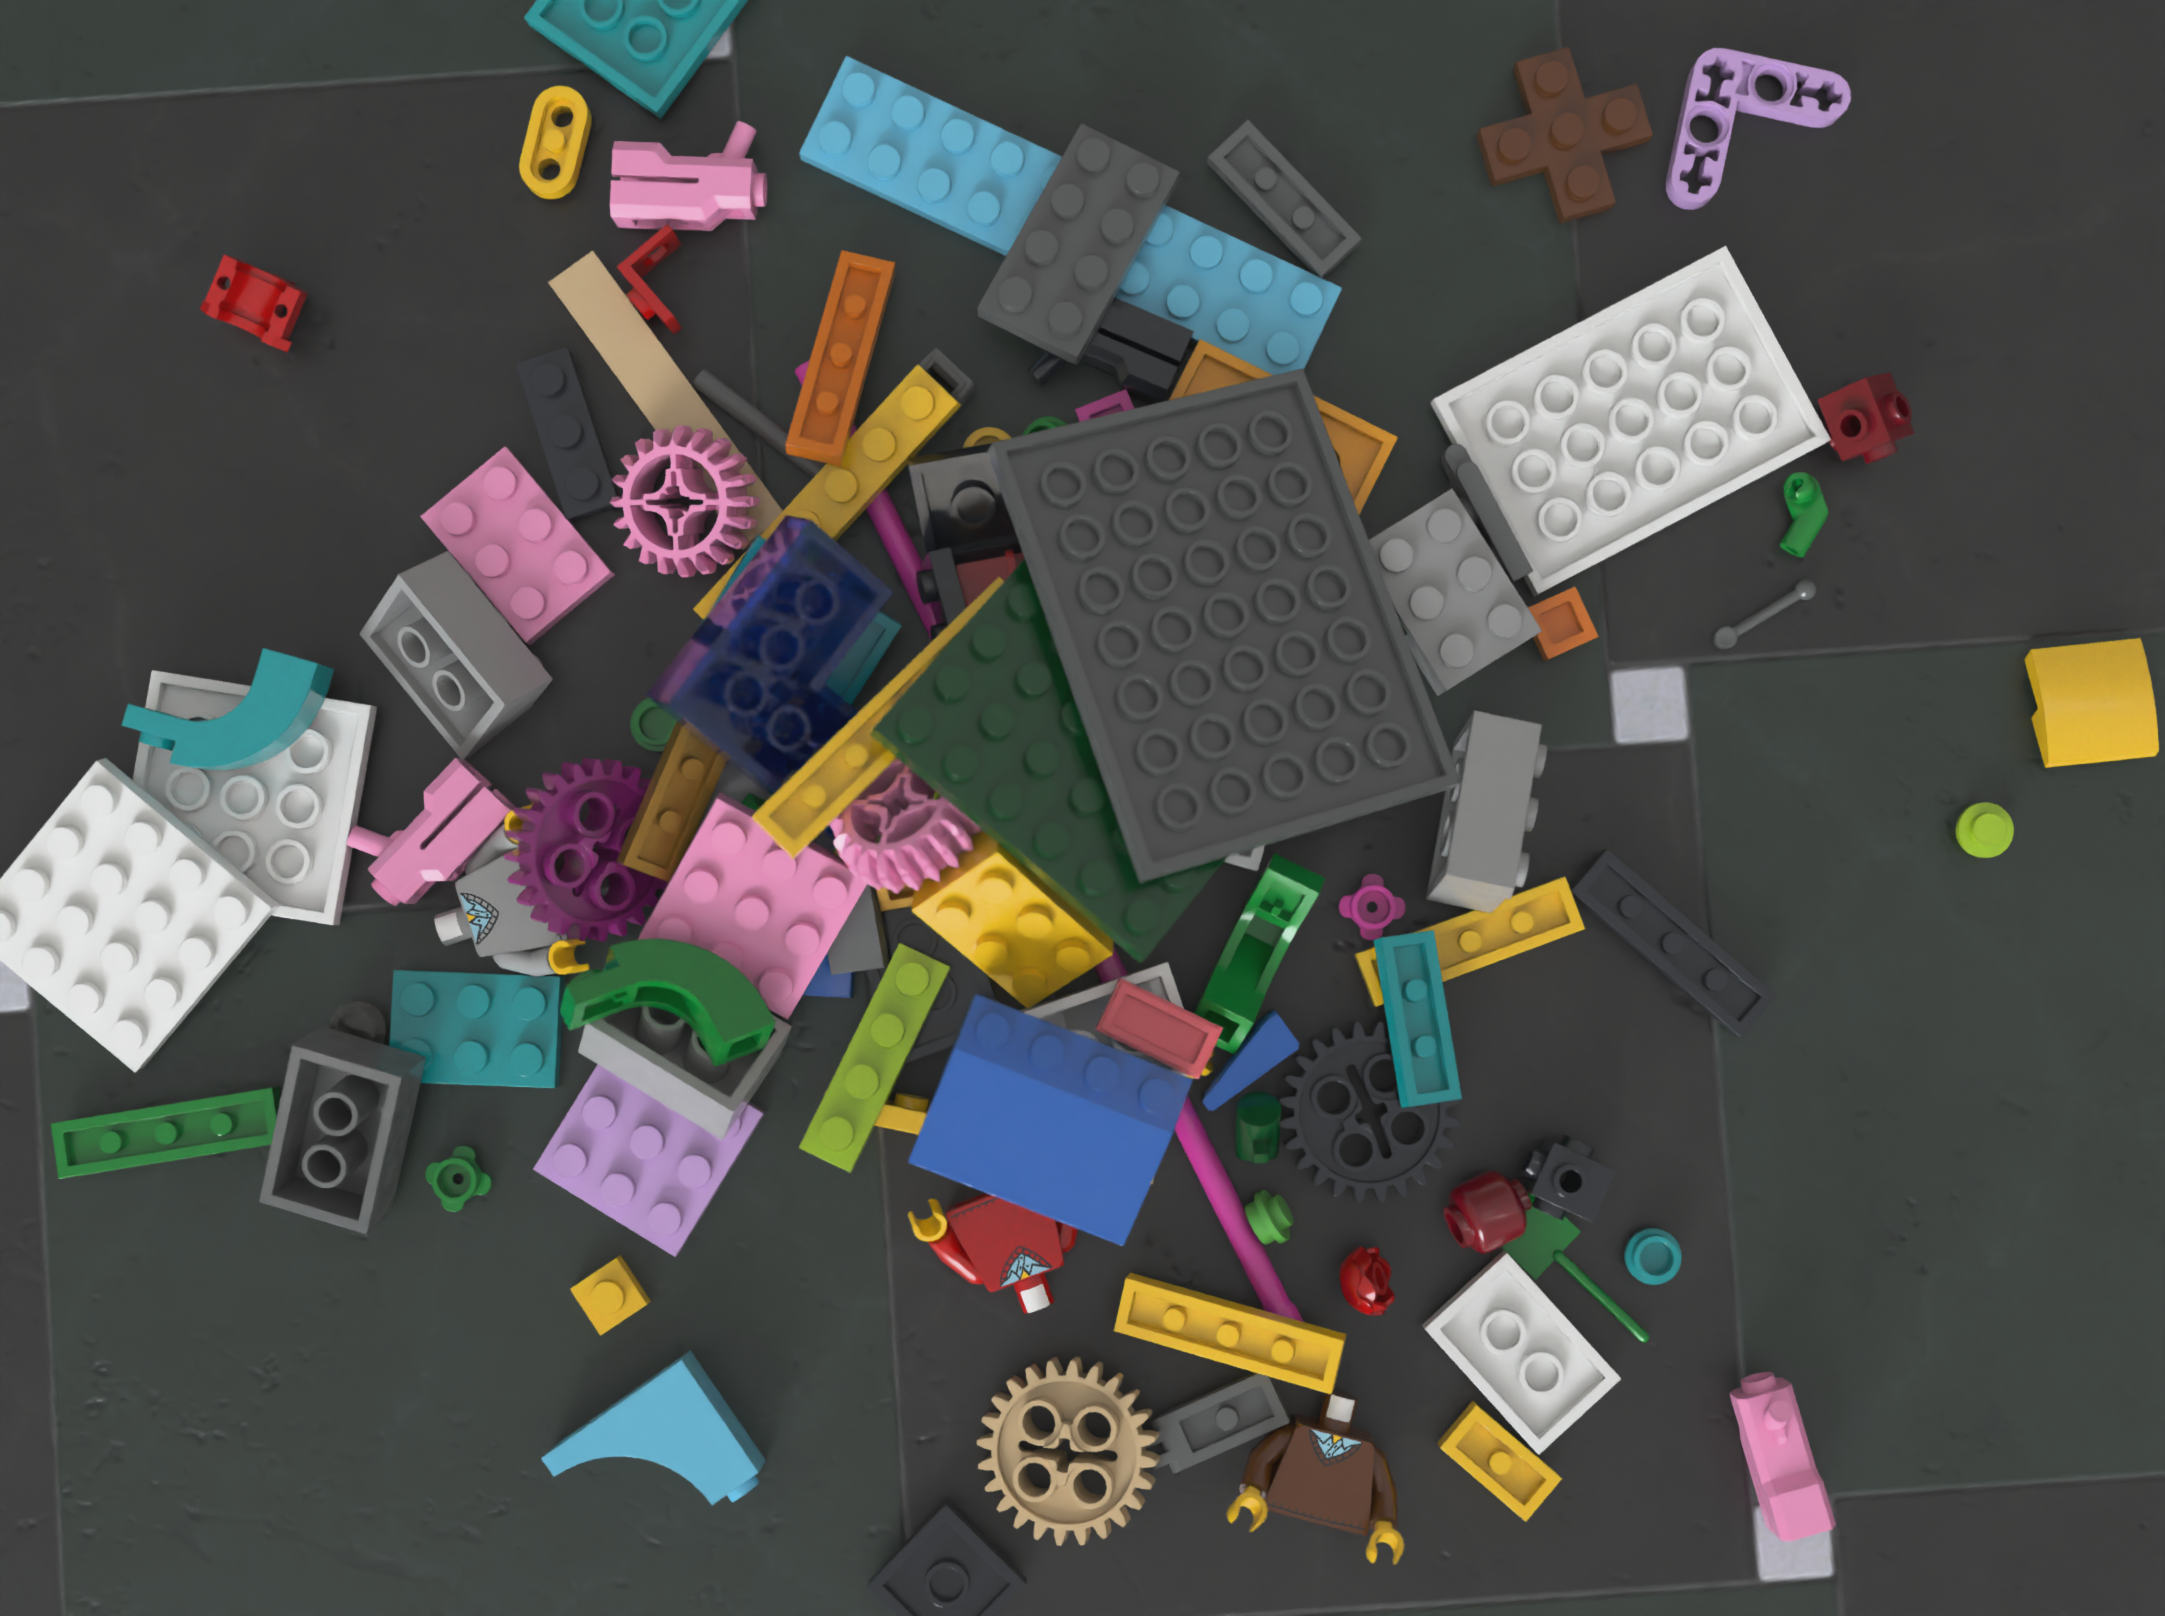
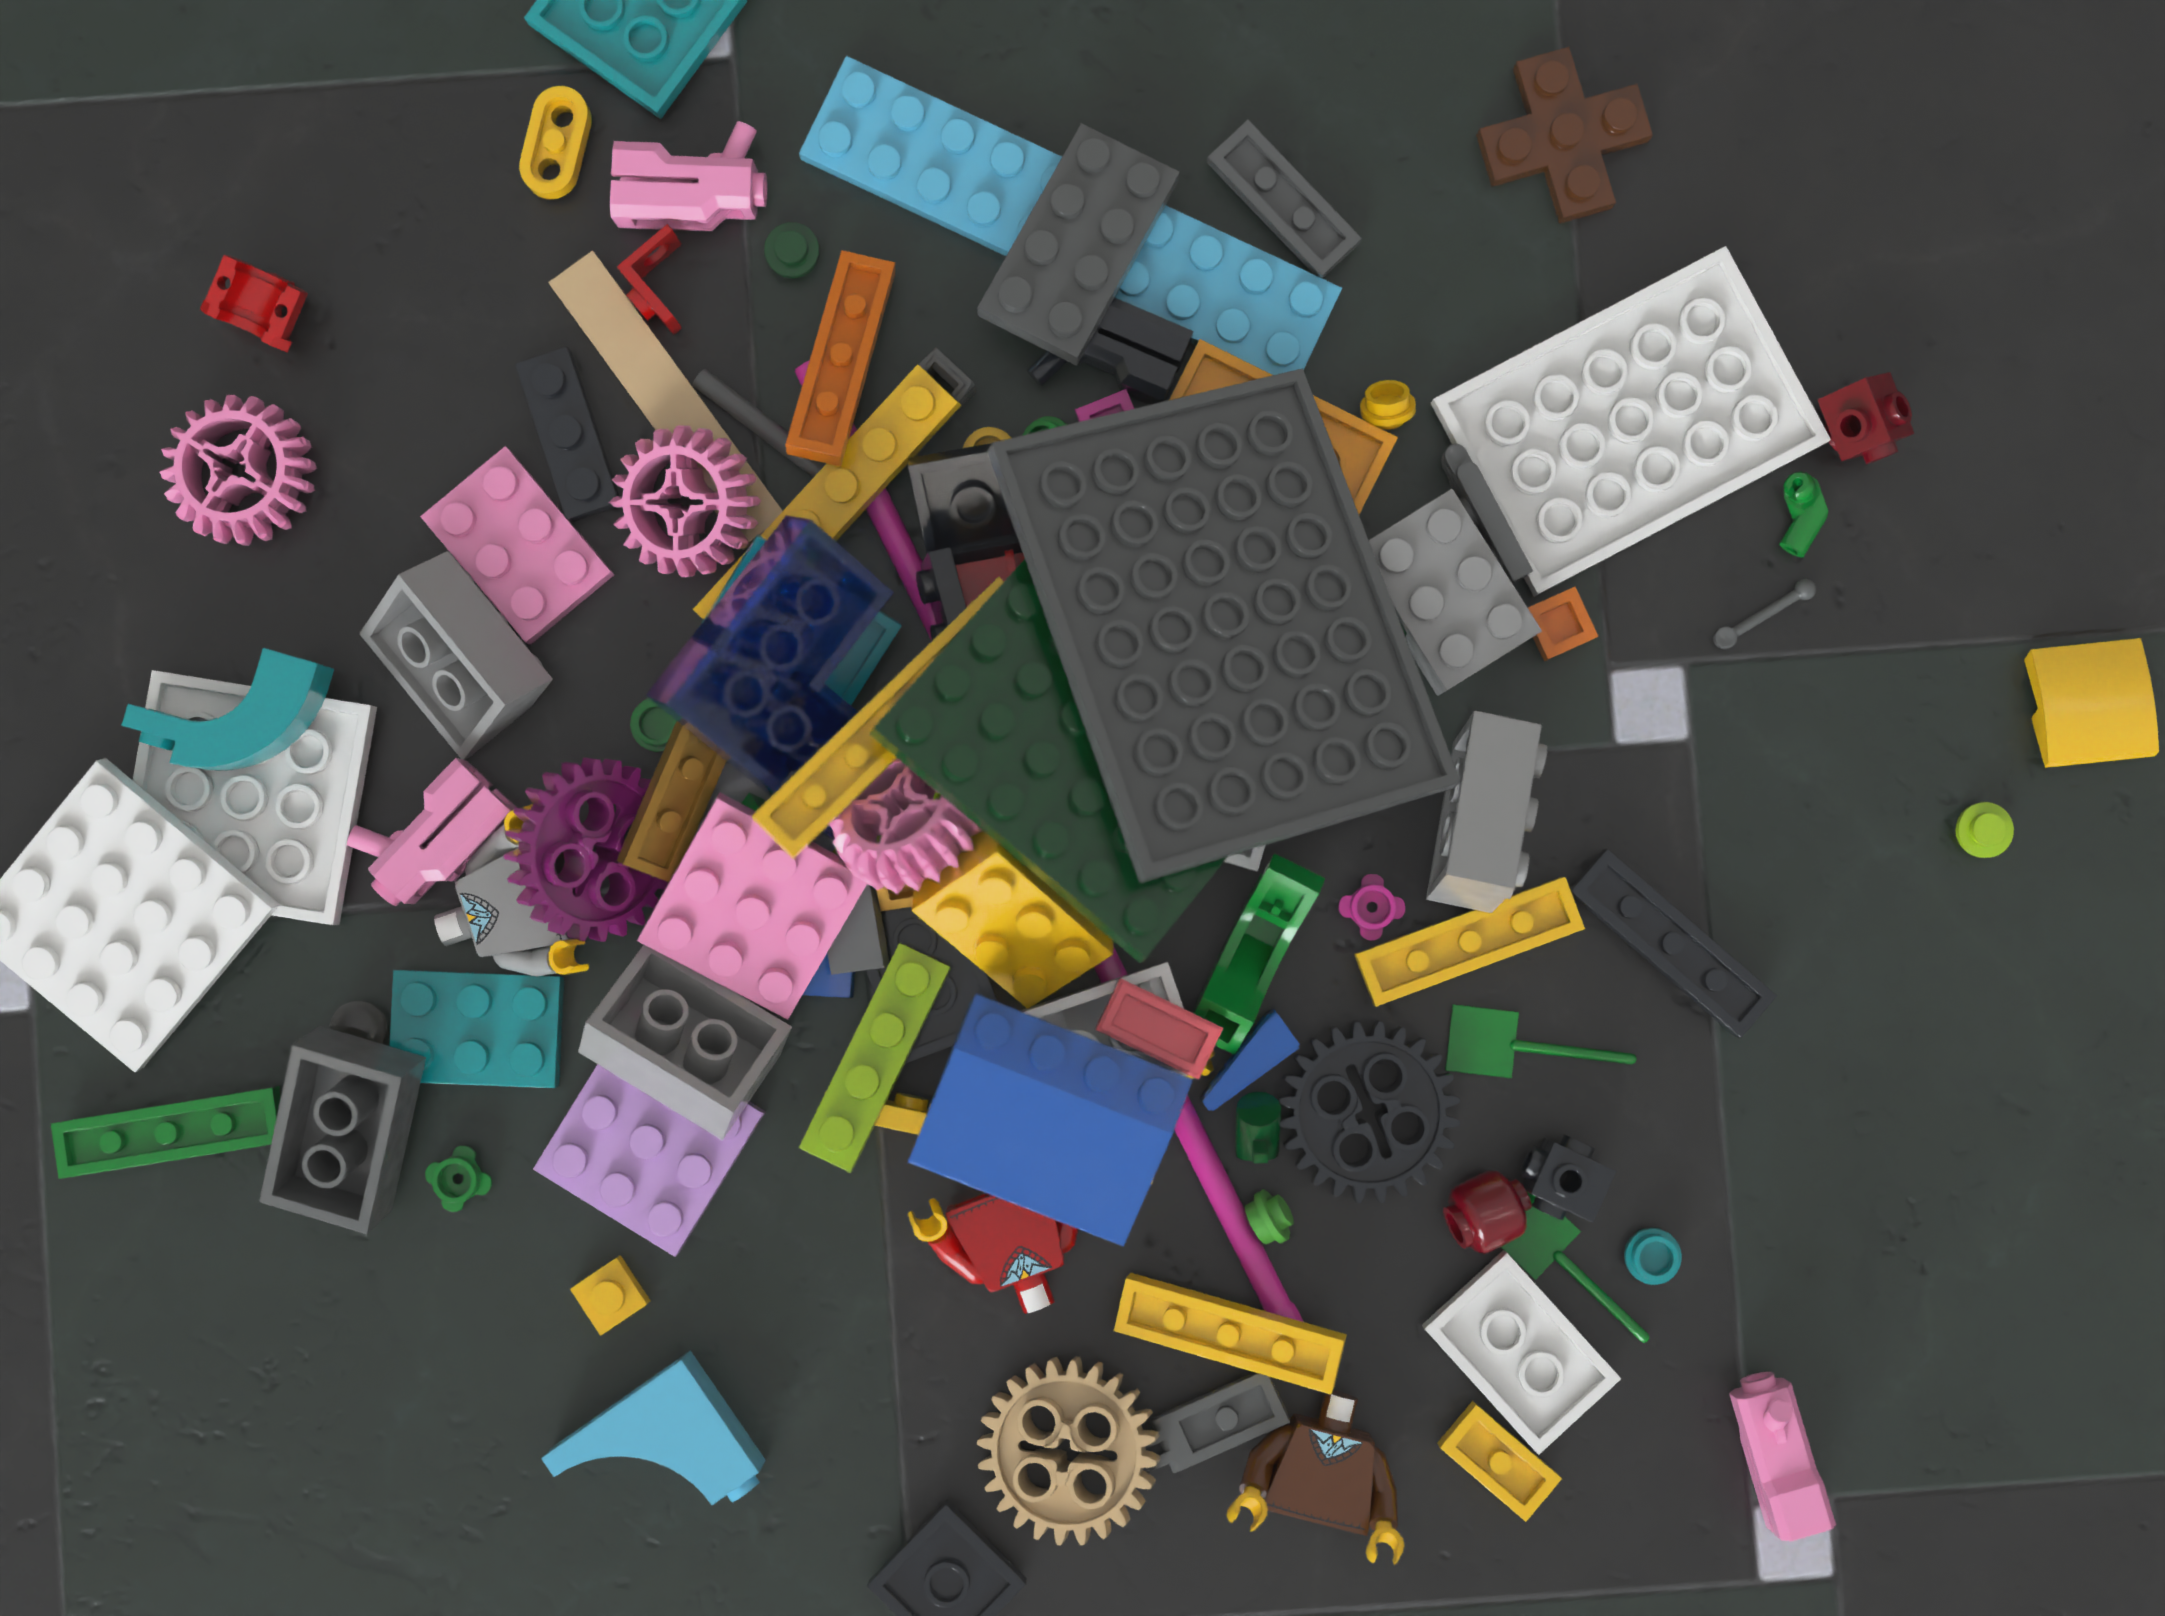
(249, 450): none -> bright pink gear
(681, 980): green arch -> none
(792, 250): none -> dark green plate
(1365, 1281): red plate -> none
(1387, 404): none -> yellow plate
(1417, 1019): teal plate -> none
(1485, 1043): none -> green piece
(1740, 95): lavender beam -> none

